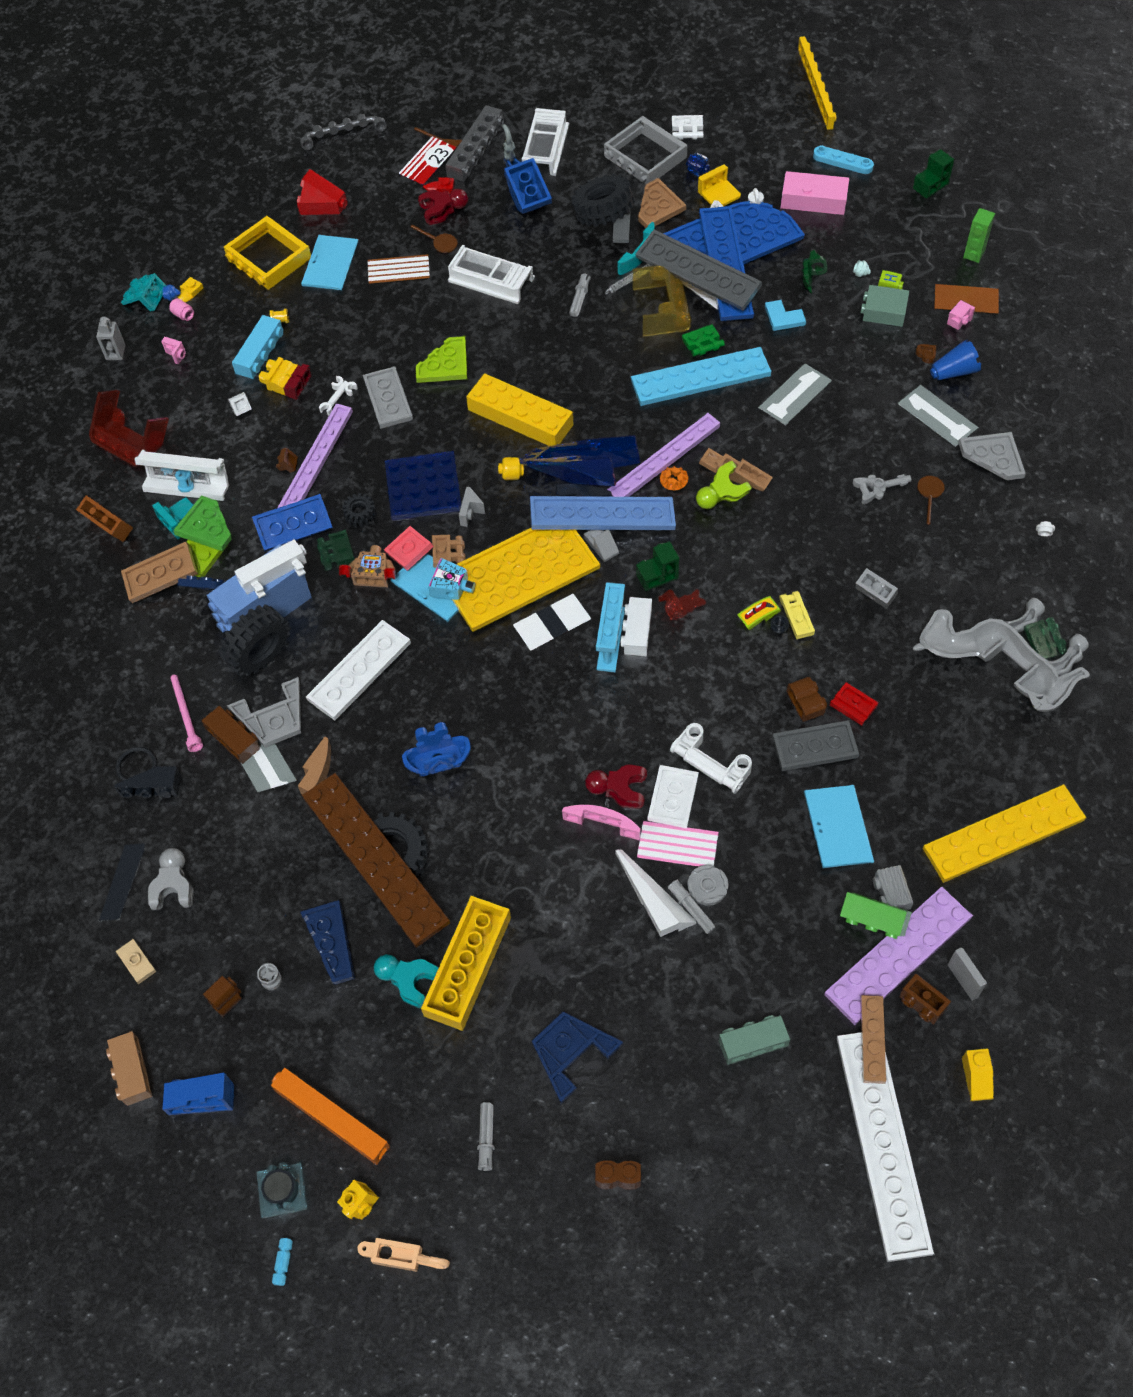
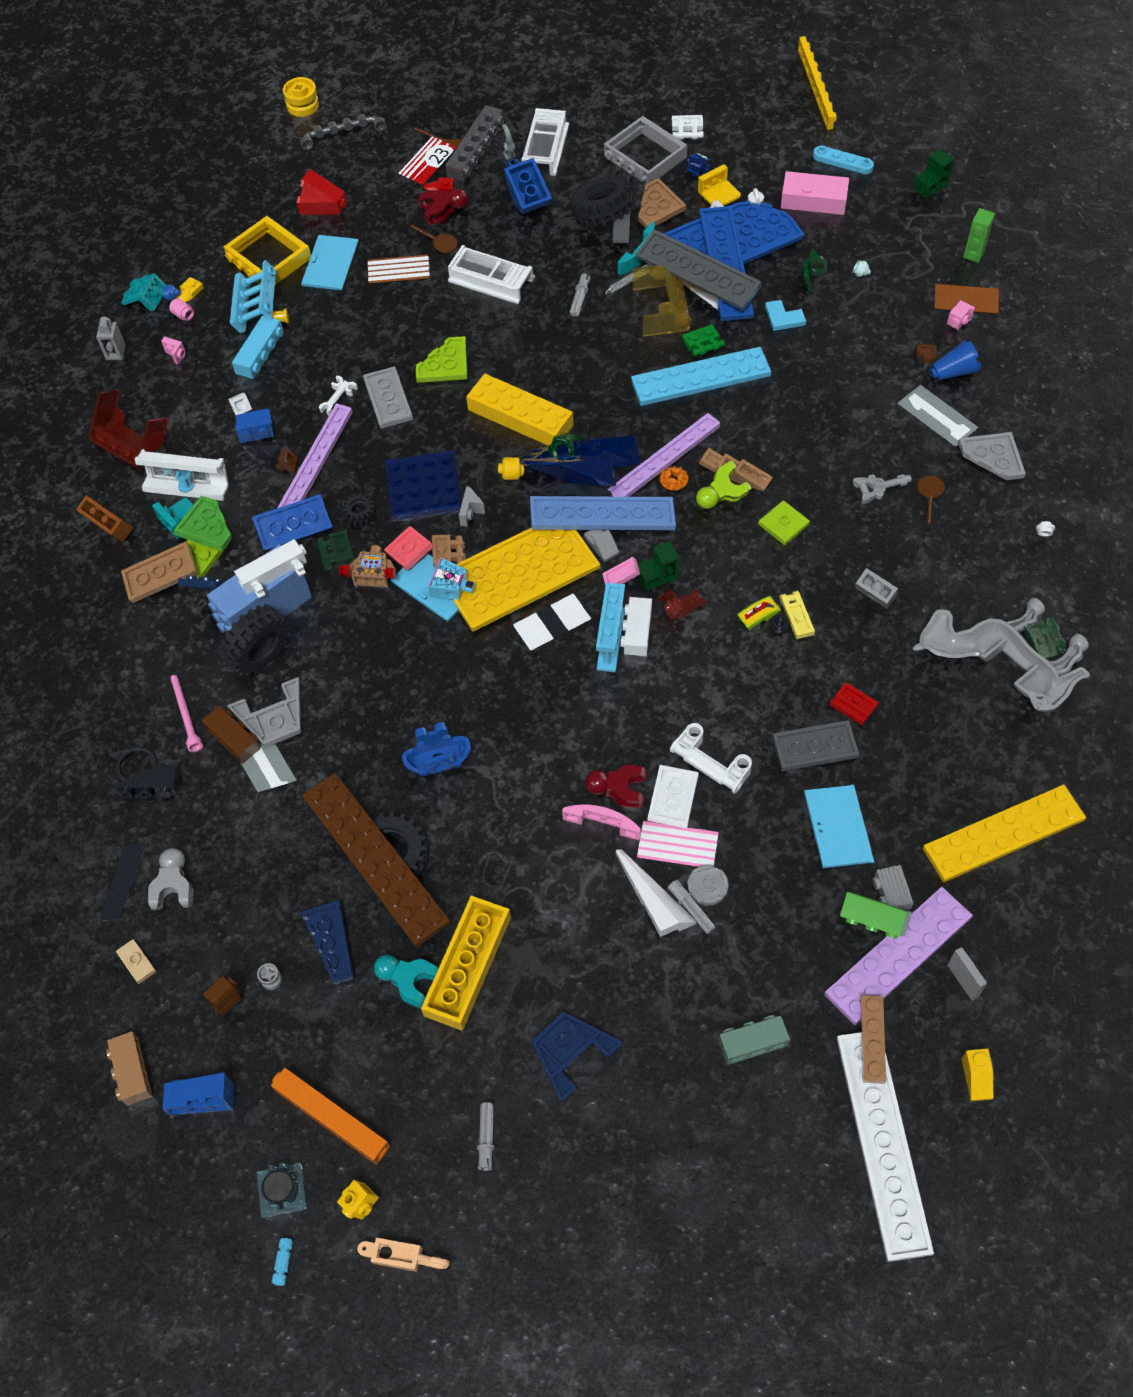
(241, 295): none -> medium azure fence
(254, 425): none -> blue bracket
(285, 377): hips -> none
(301, 96): none -> yellow wheel
(316, 766): medium nougat slope -> none
(358, 670): white plate -> none
(563, 438): none -> dark green hair
(611, 1175): reddish brown brick -> none
(622, 572): none -> bright pink tile
(784, 522): none -> lime plate
(795, 394): light grey sticker -> none
(806, 699): reddish brown brick -> none
(885, 305): sand green brick -> none
(891, 280): lime brick -> none
(924, 999): reddish brown brick -> none

